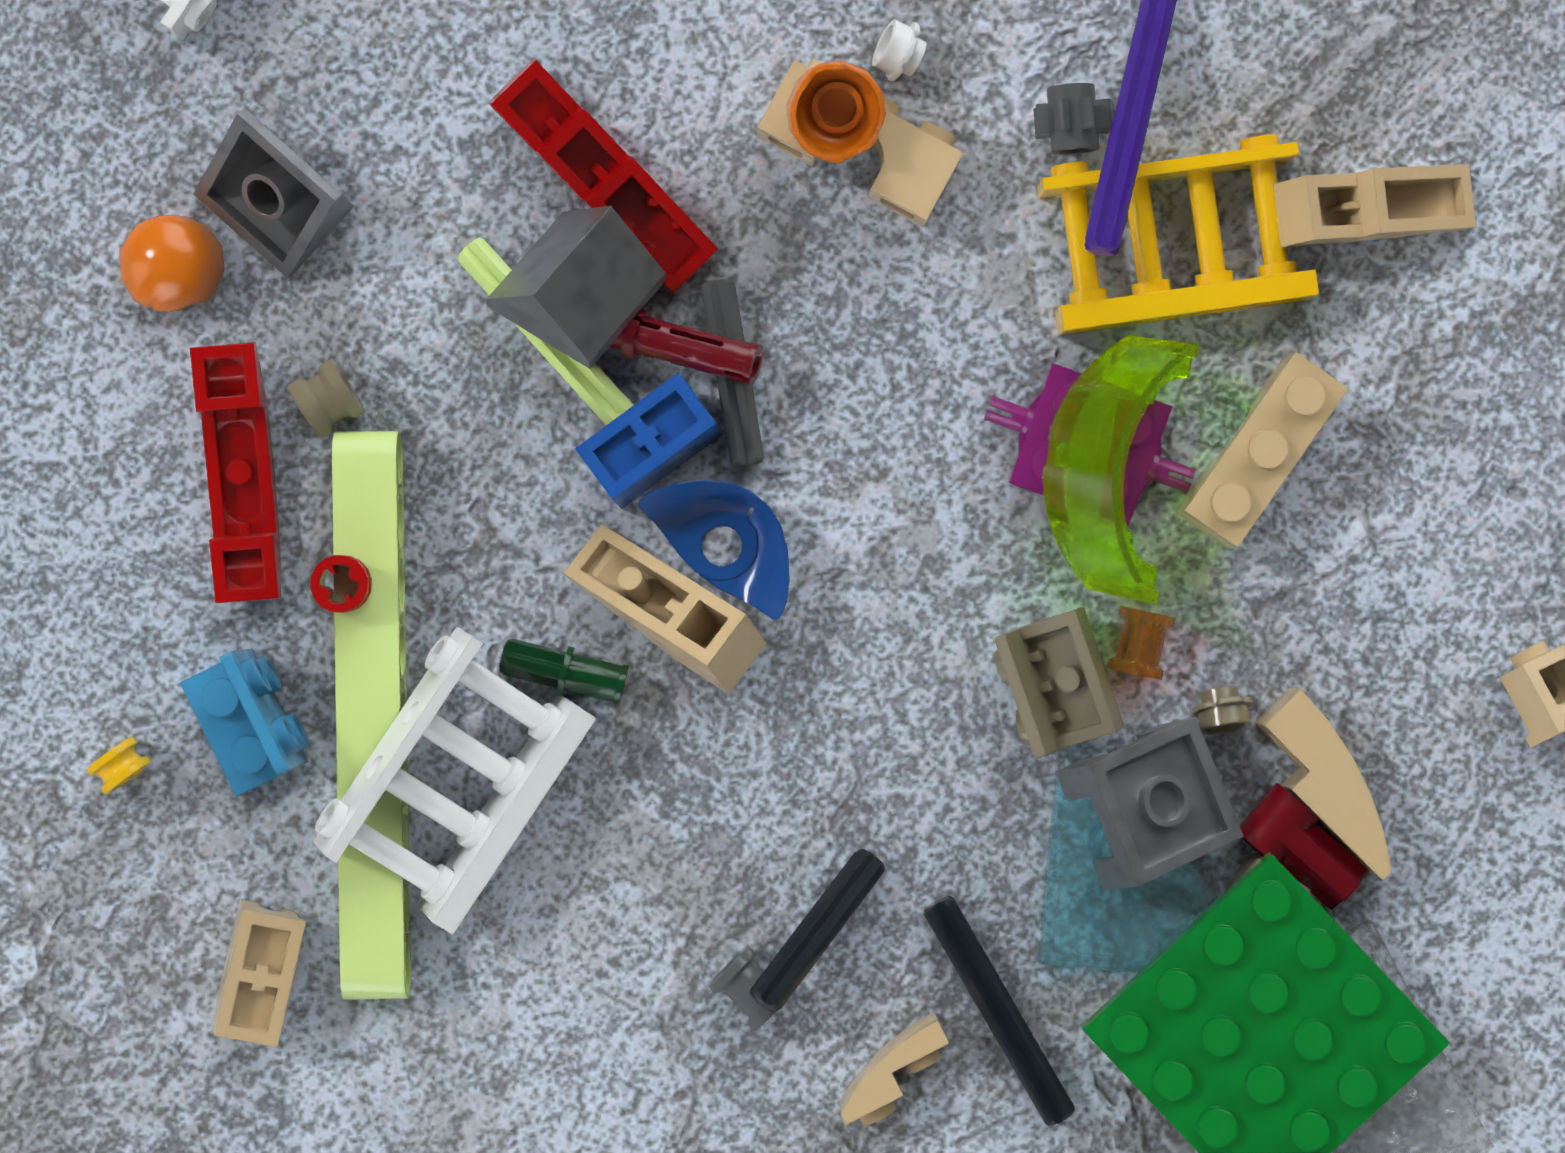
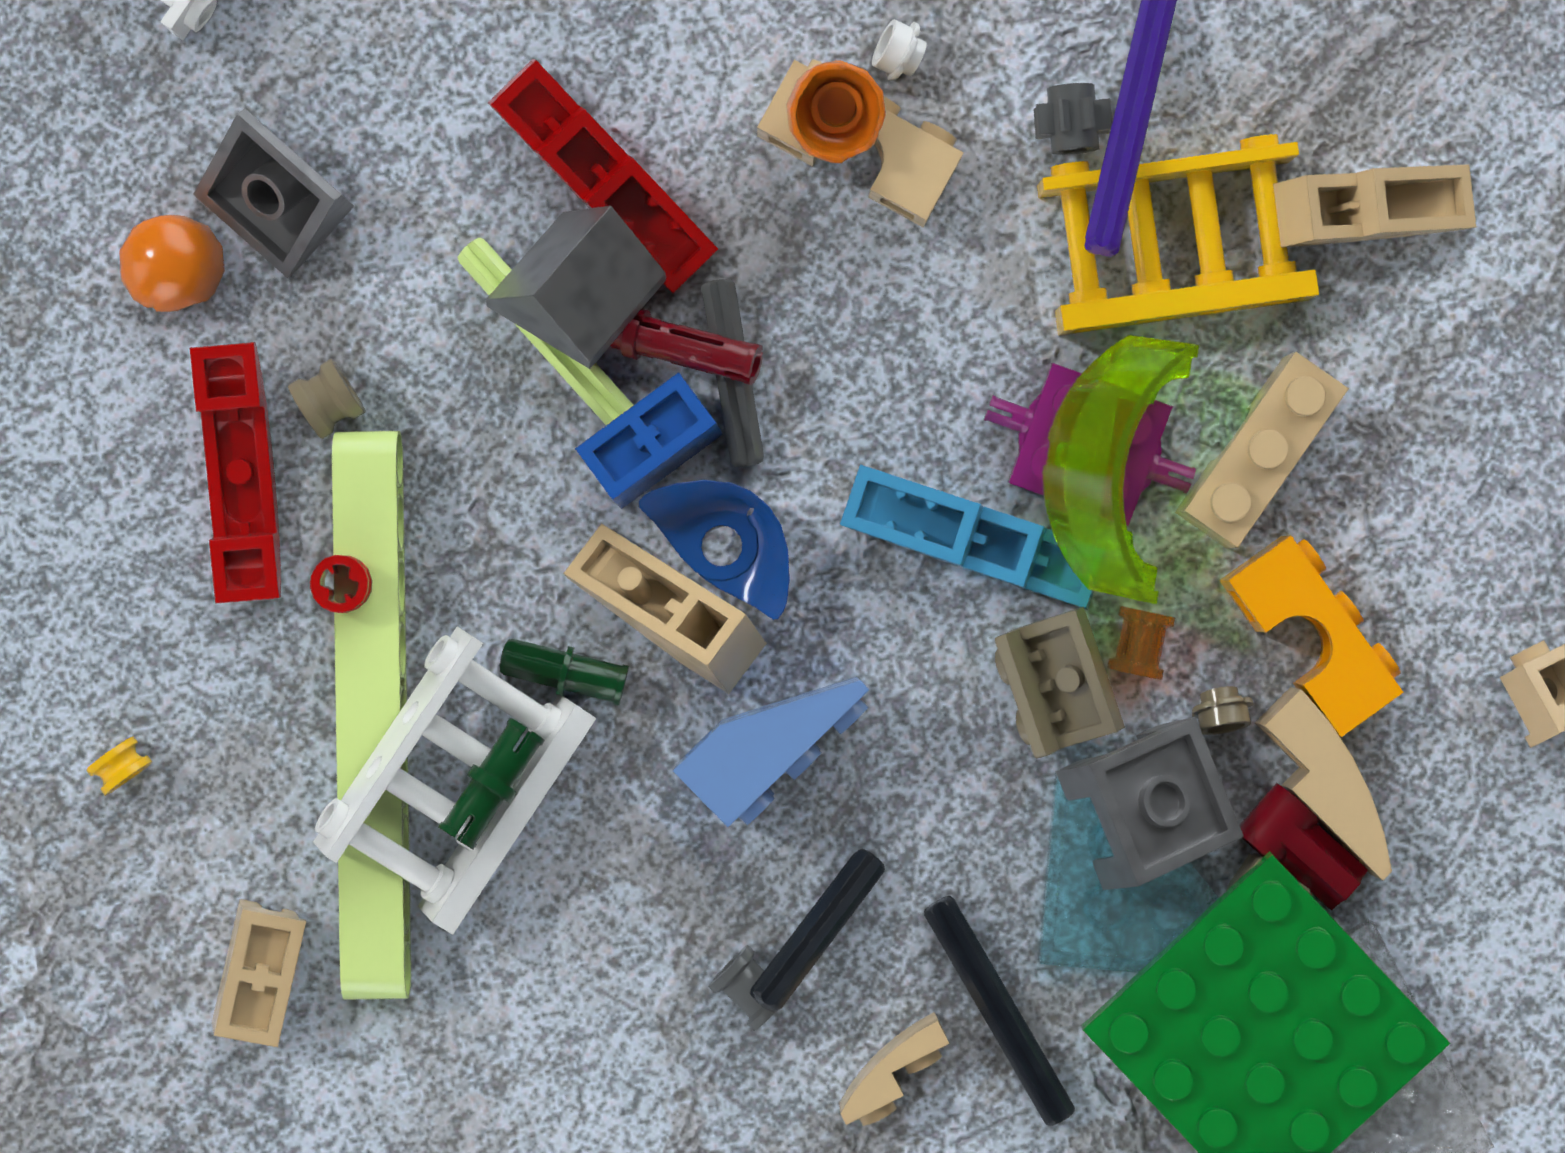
(246, 720): dark azure bracket -> none
(491, 783): none -> dark green pin
(754, 748): none -> medium blue slope
(962, 534): none -> dark azure slope
(1350, 675): none -> light orange arch

